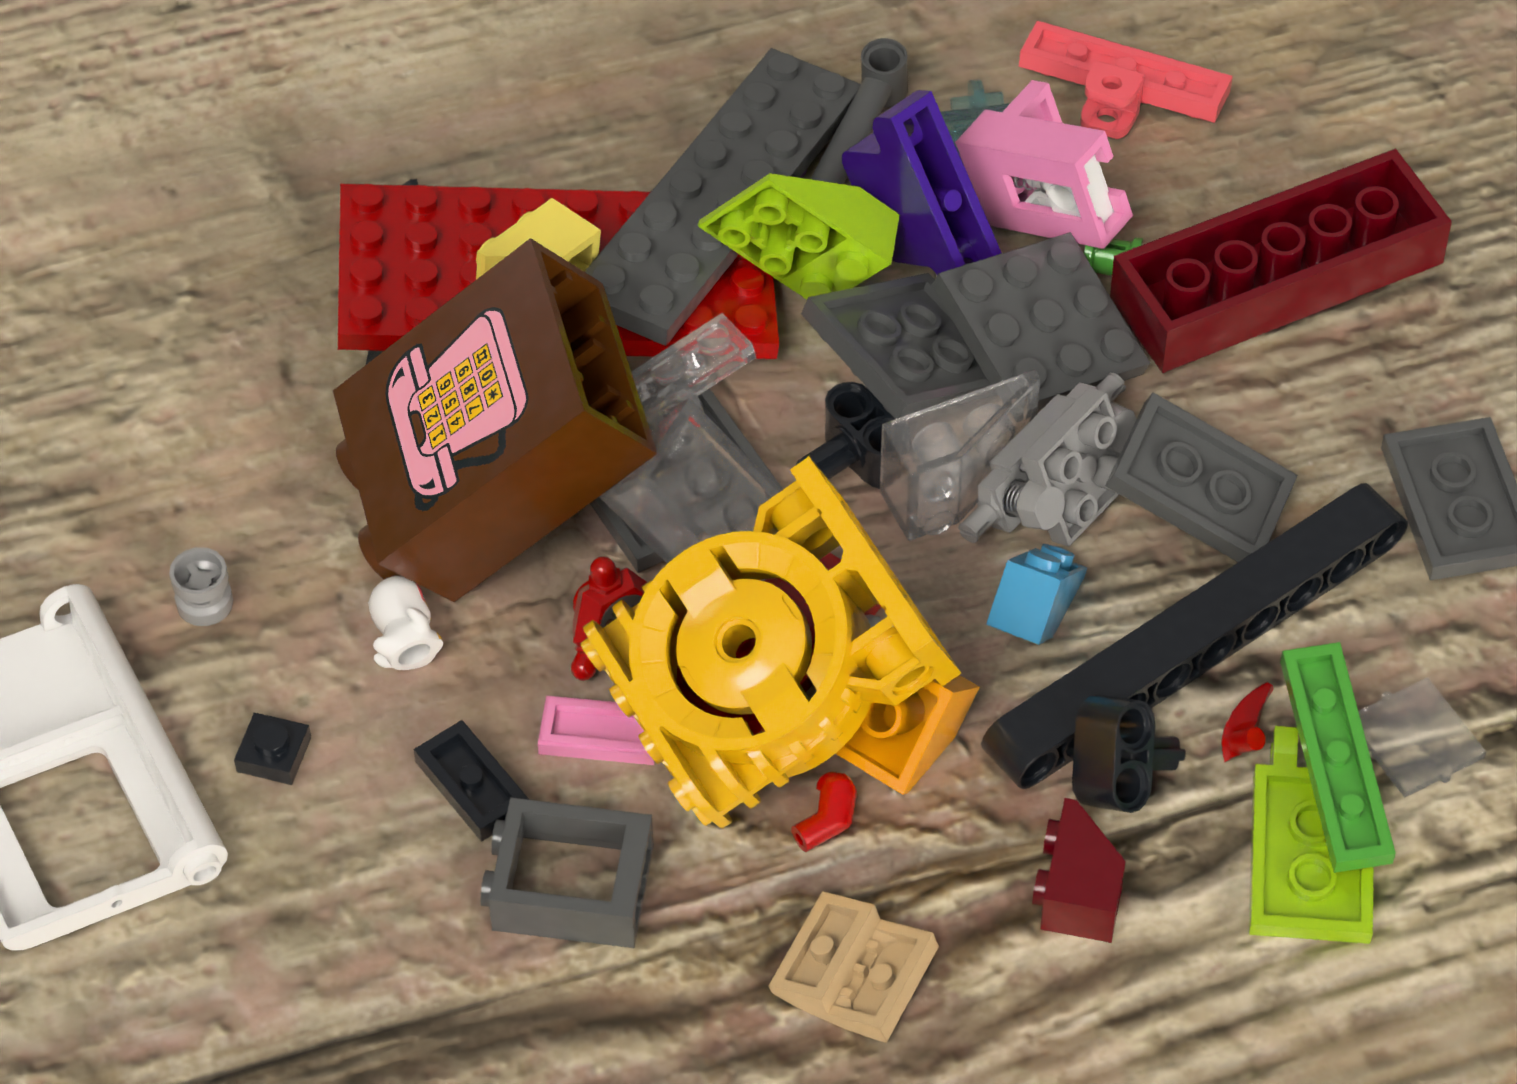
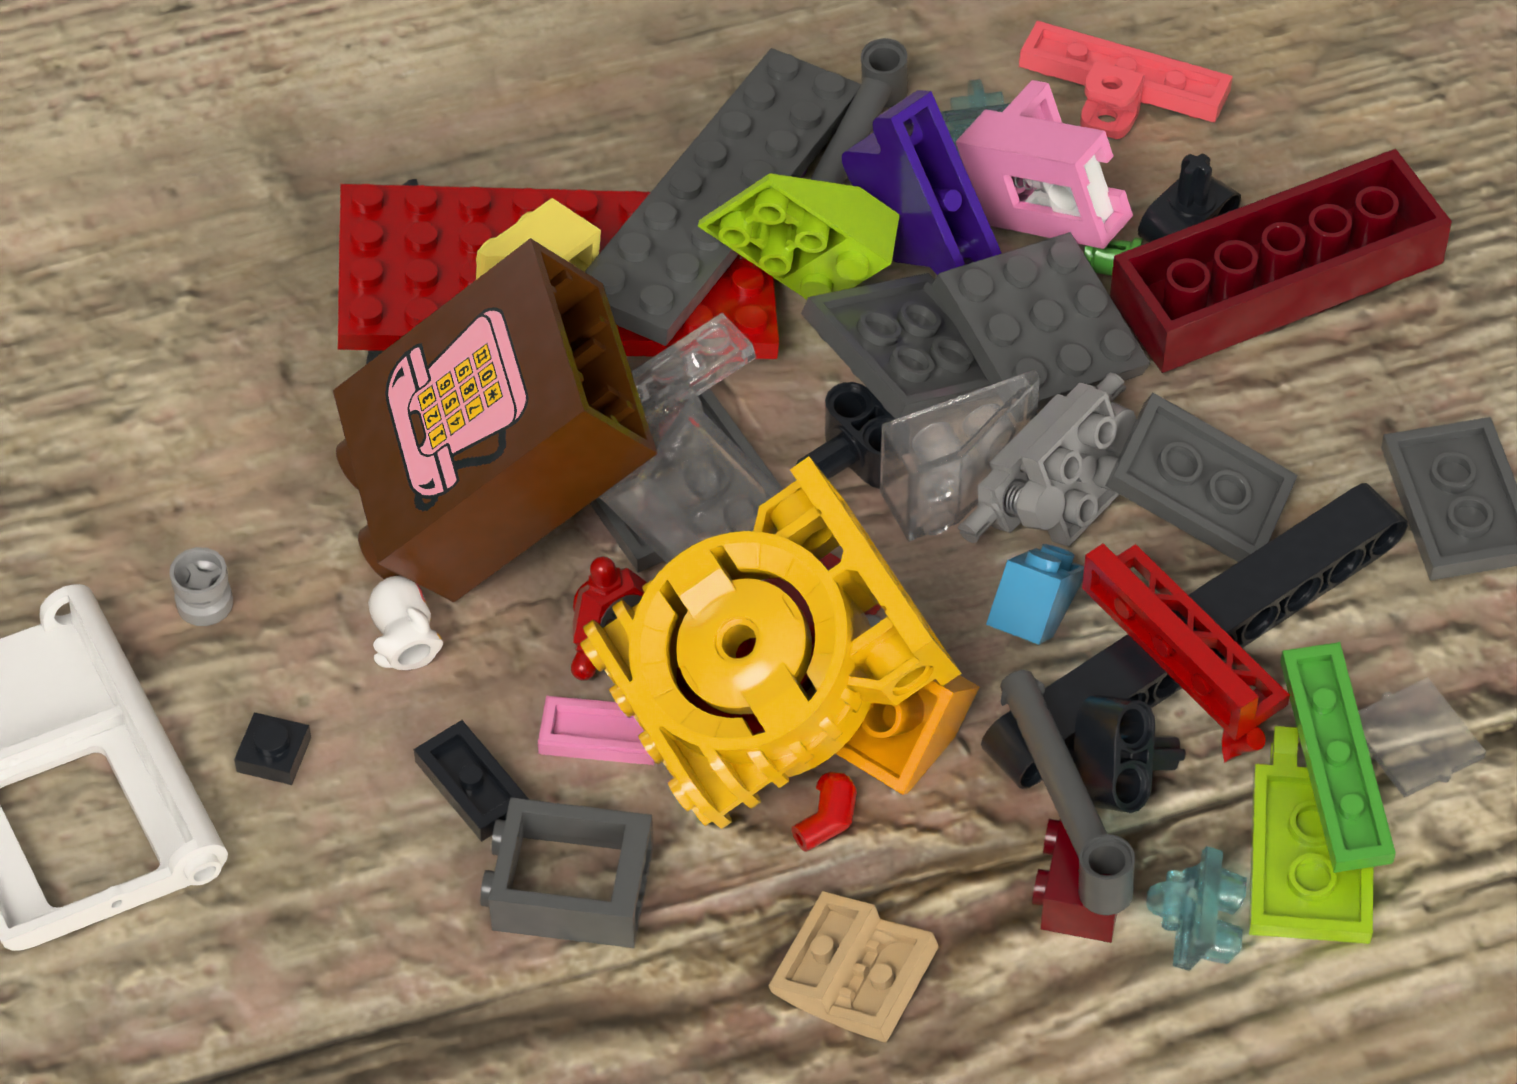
(1095, 848): none -> dark grey piece
(1175, 646): none -> red fence
(1188, 200): none -> black beam
(1191, 906): none -> clear light blue hips

